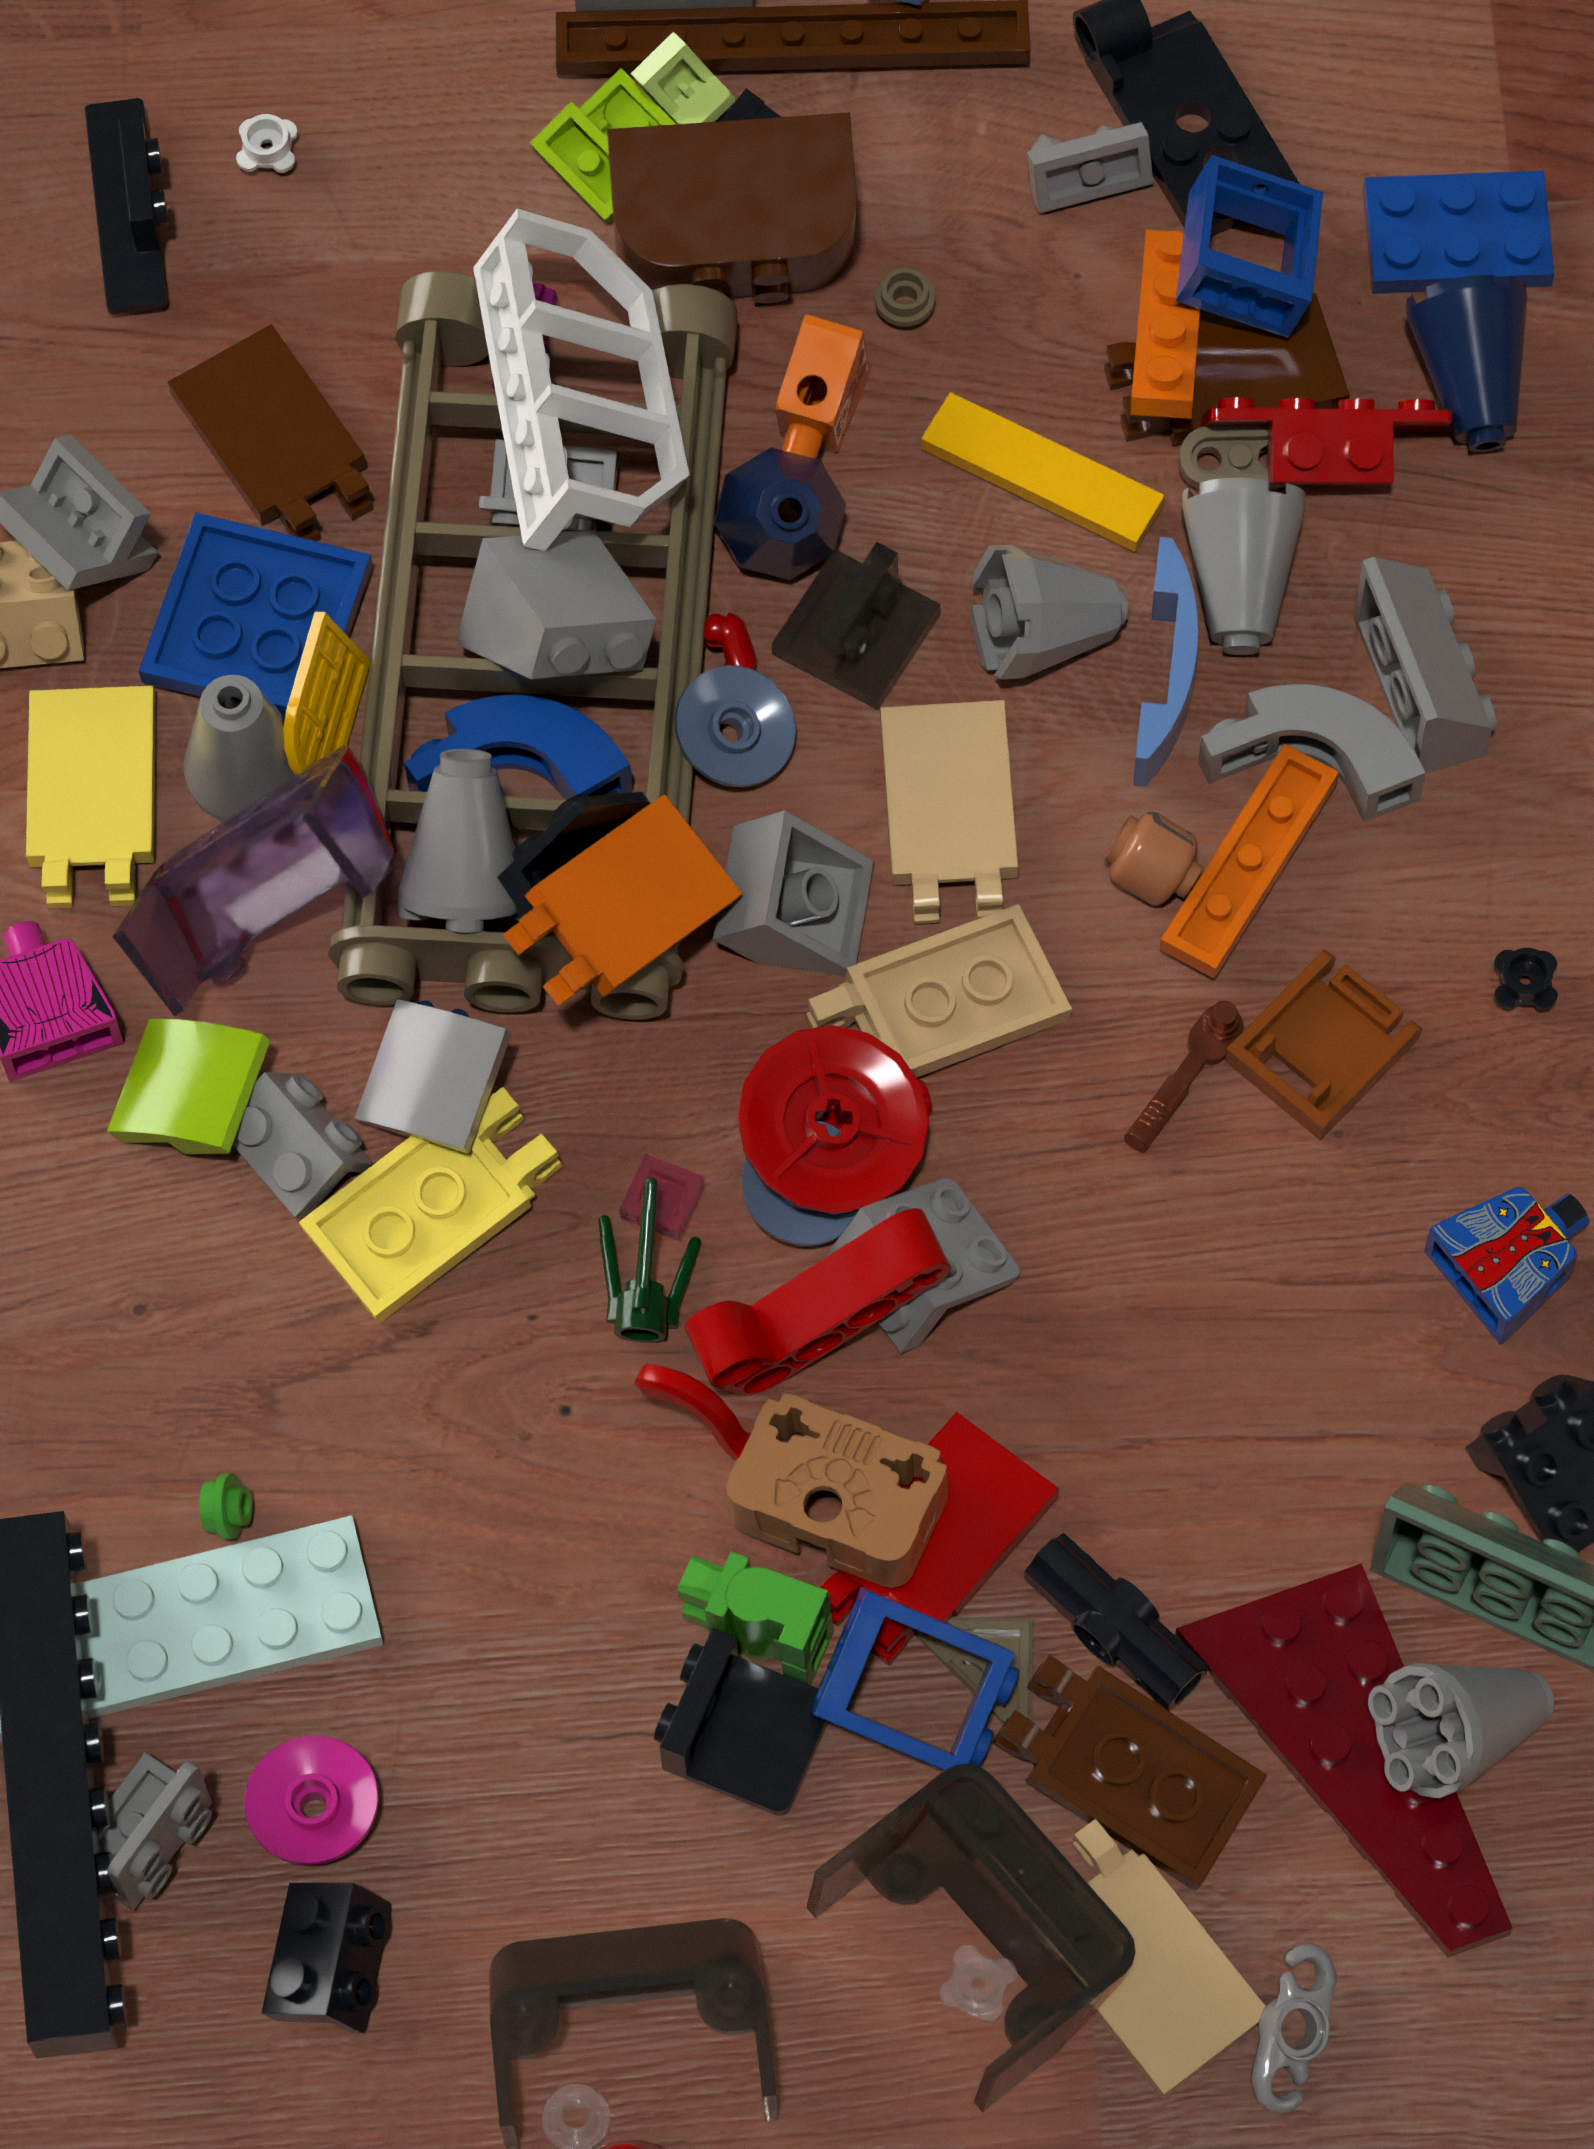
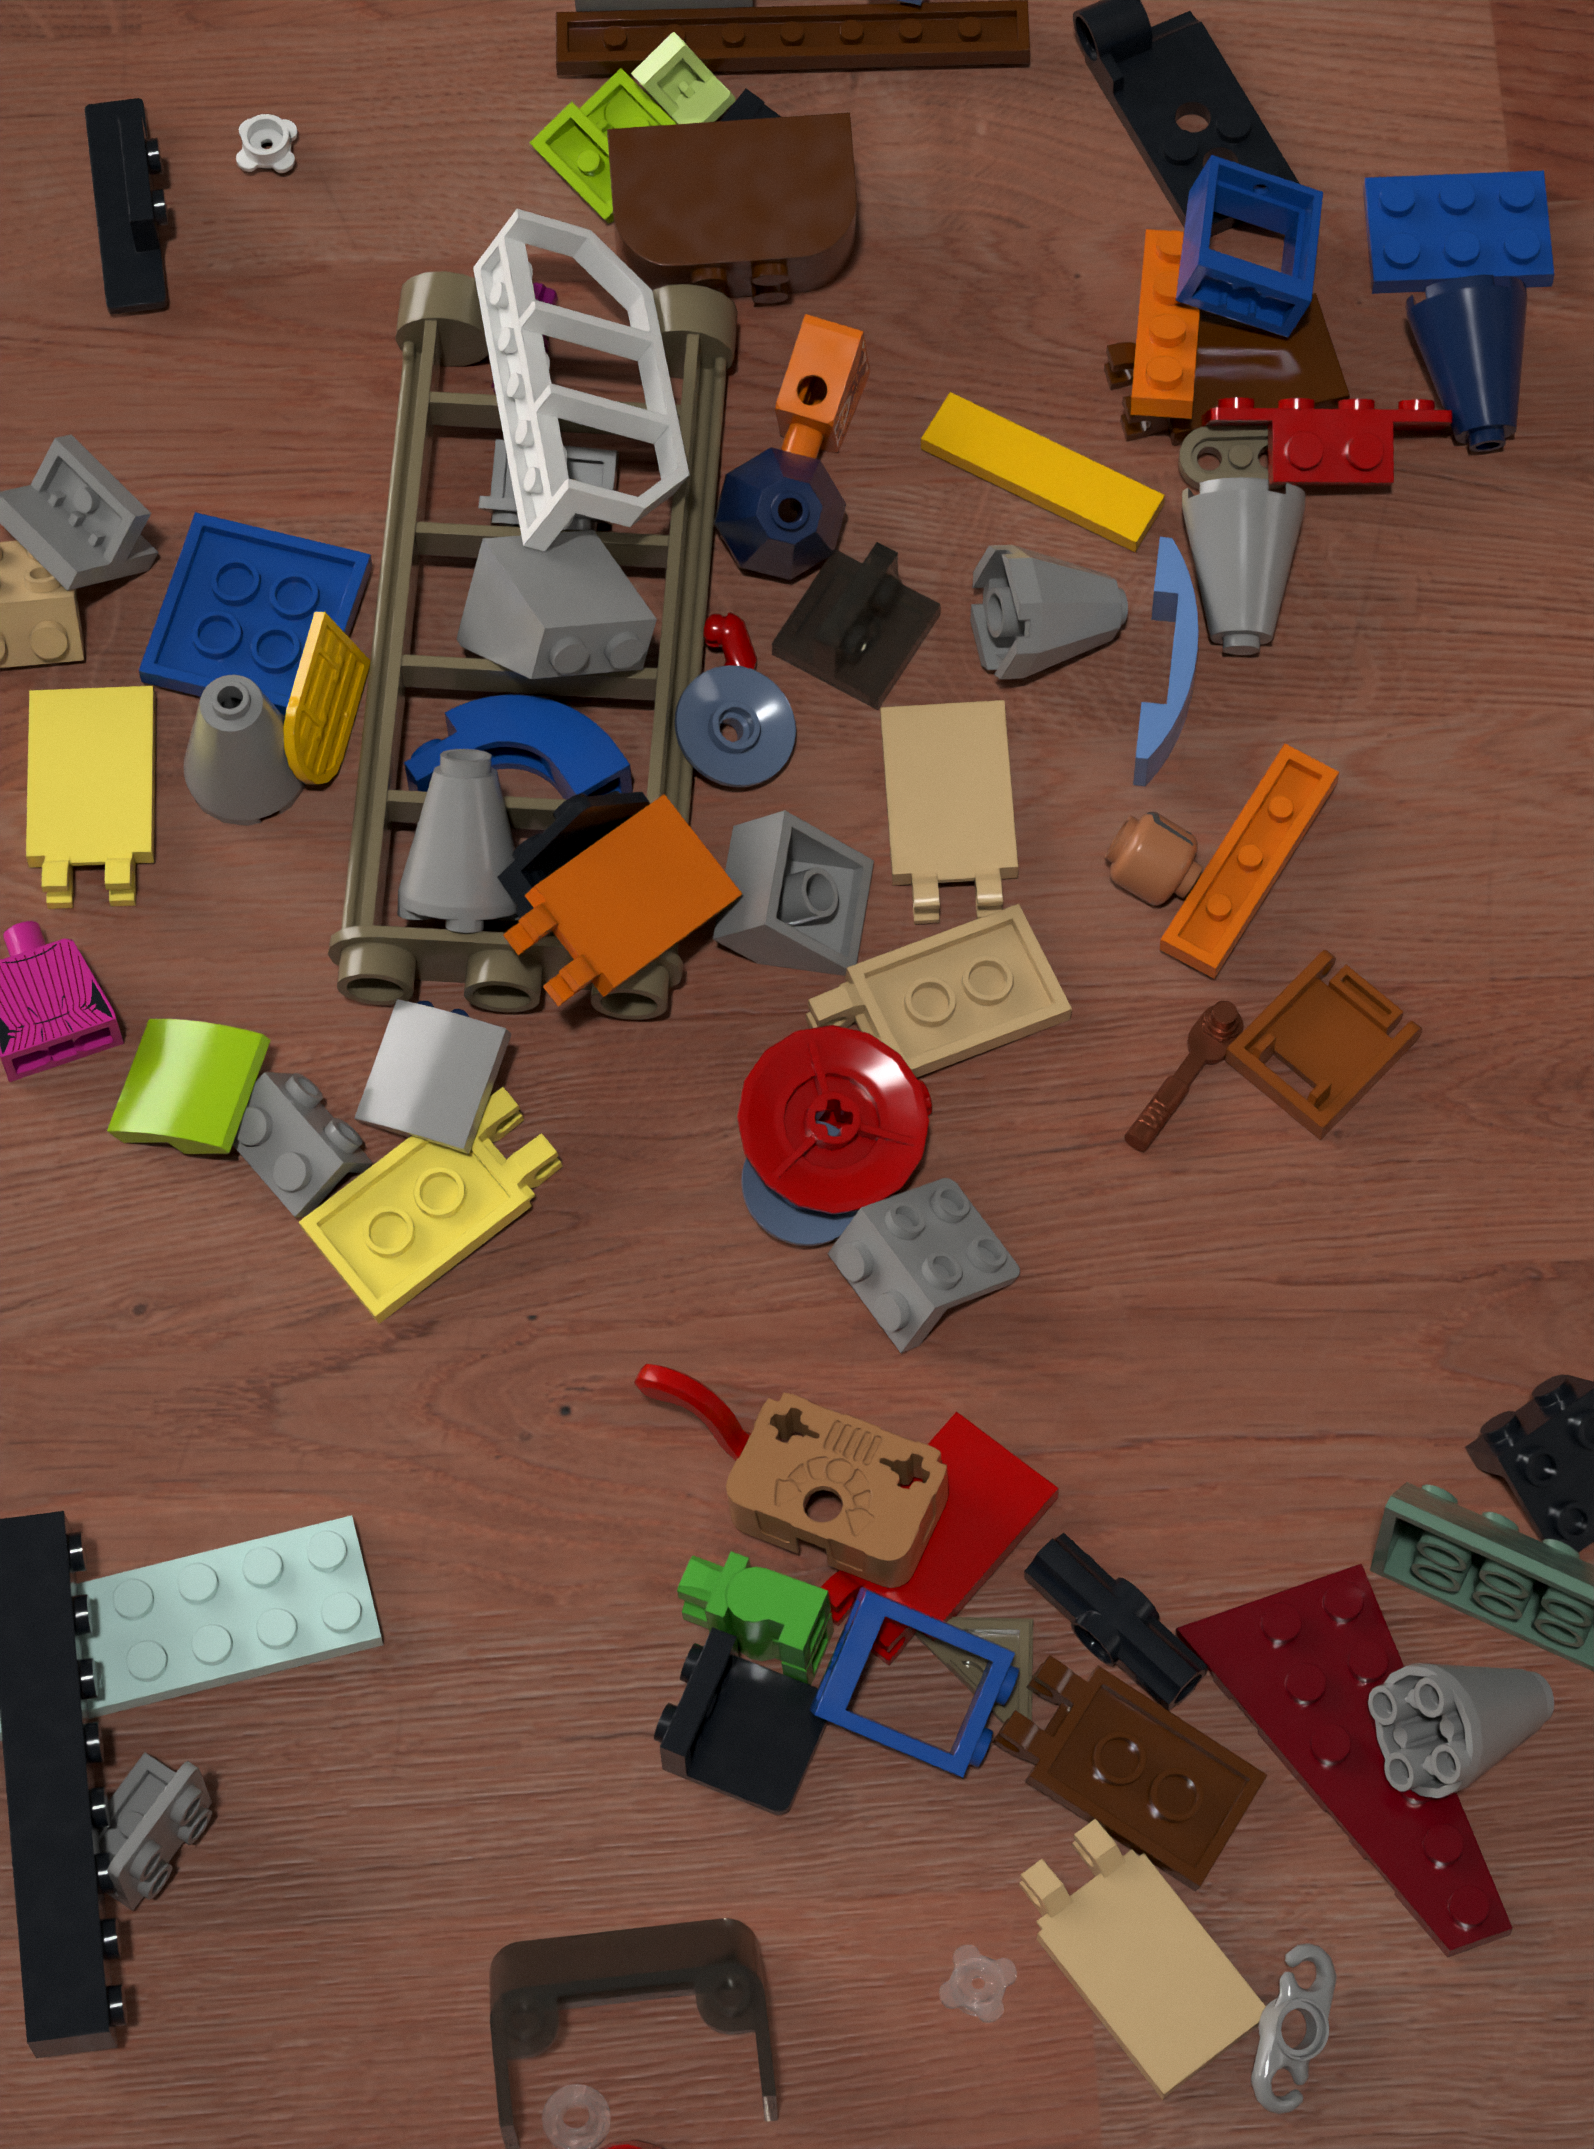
(225, 1506): bright green plate -> none
(253, 874): clear purple windscreen -> none
(273, 432): reddish brown tile -> none
(305, 1772): dark pink dish -> none
(327, 1955): black bracket -> none
(642, 1309): dark green plant -> none
(676, 1196): clear pink plate -> none
(819, 1309): red beam -> none
(902, 283): dark tan plate -> none
(1018, 1892): clear smoke windscreen -> none
(1088, 166): light grey tile -> none
(1328, 726): light grey arch -> none
(1422, 664): light grey slope -> none
(1508, 1255): torso -> none
(1525, 962): black plate -> none

